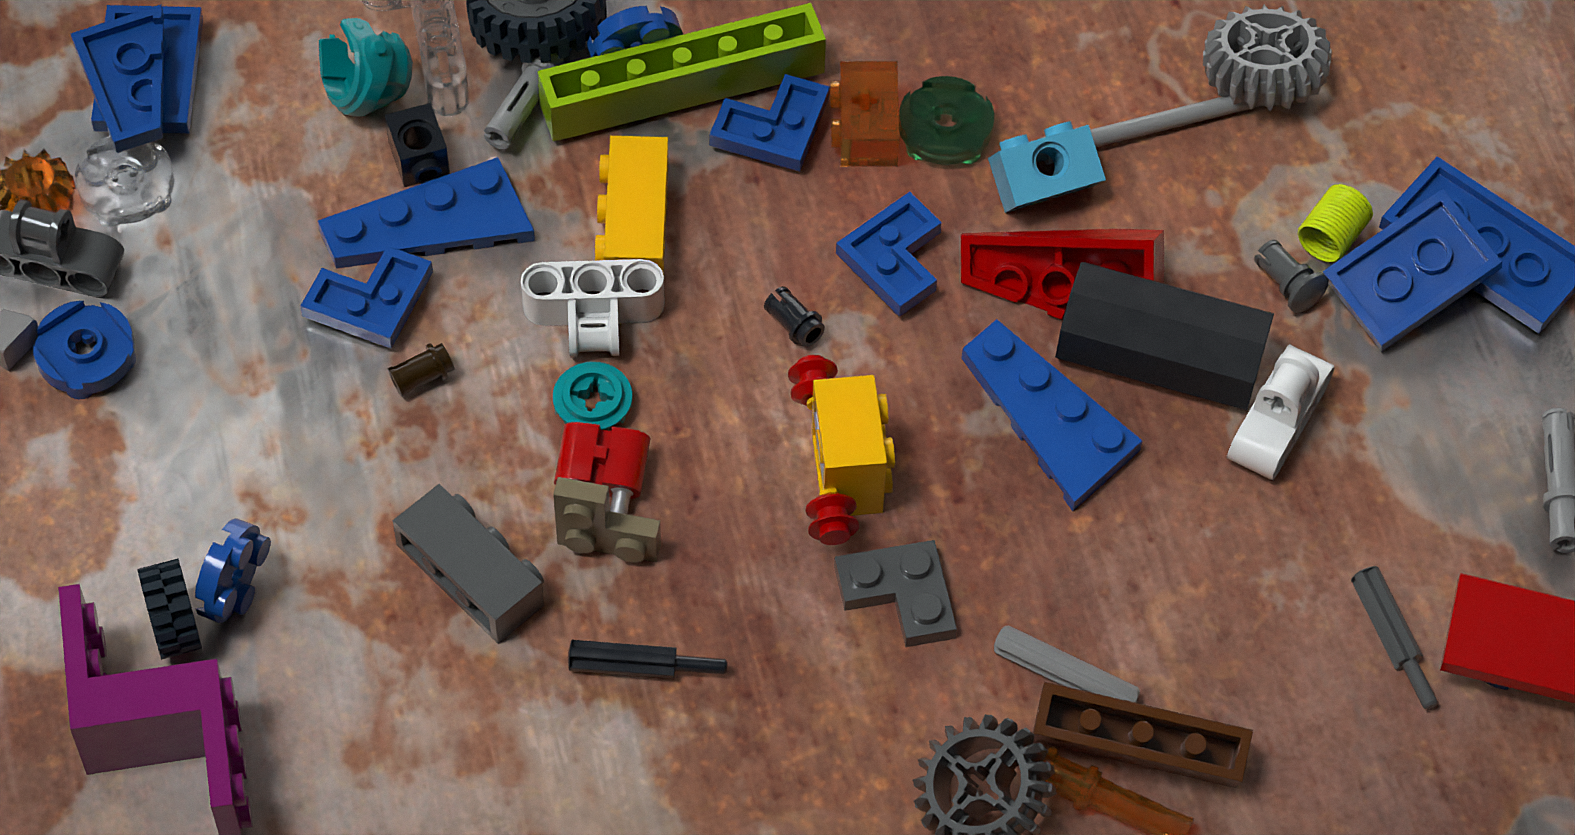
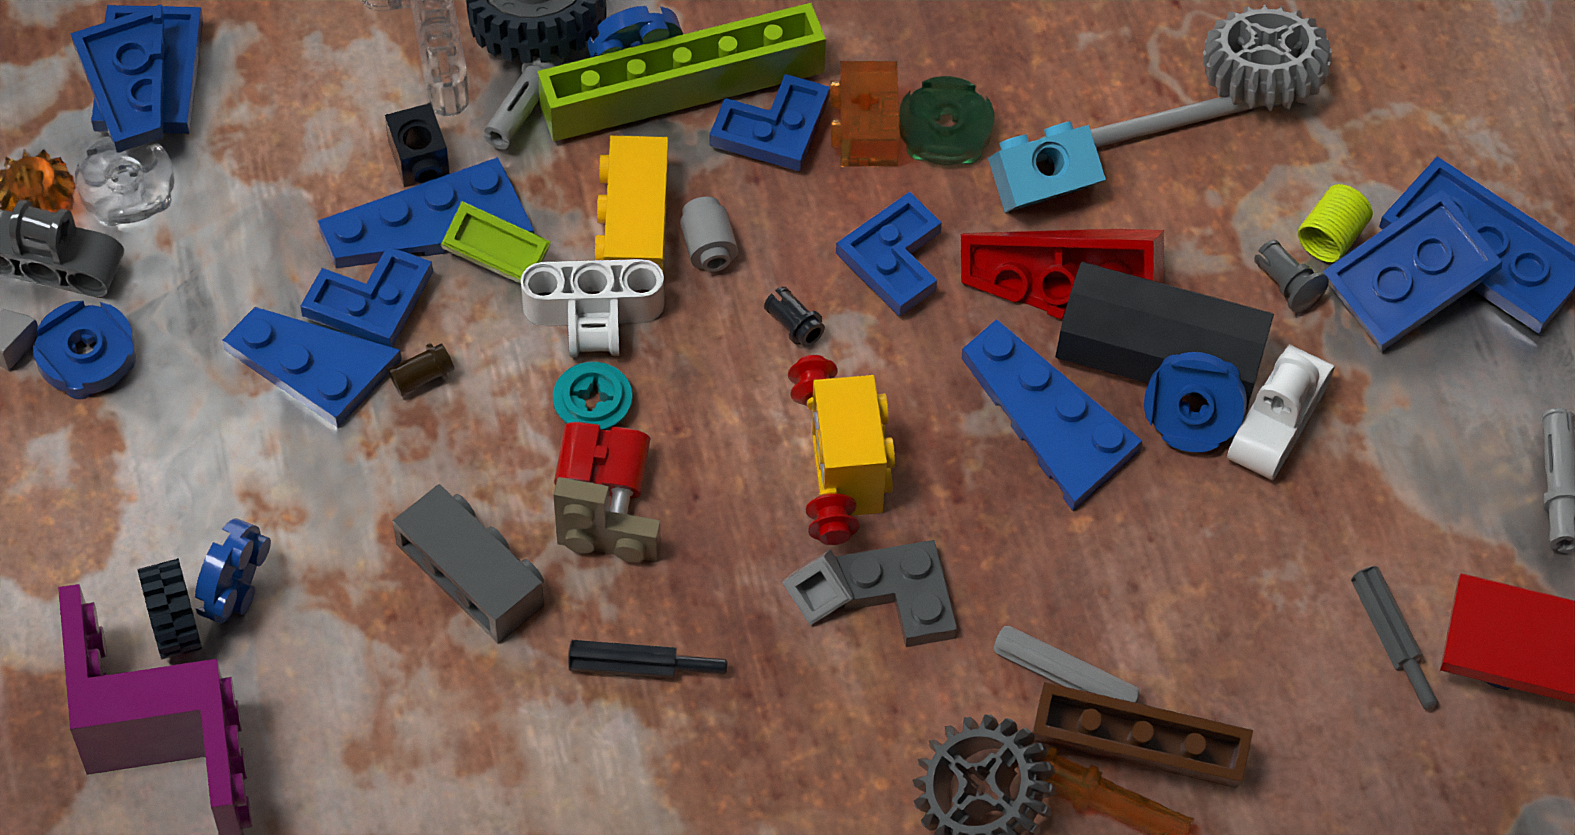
(310, 362): none -> blue wing
(379, 72): teal helmet -> none
(493, 242): none -> lime tile
(708, 234): none -> light grey brick
(818, 587): none -> light grey slope
(1205, 375): none -> blue plate

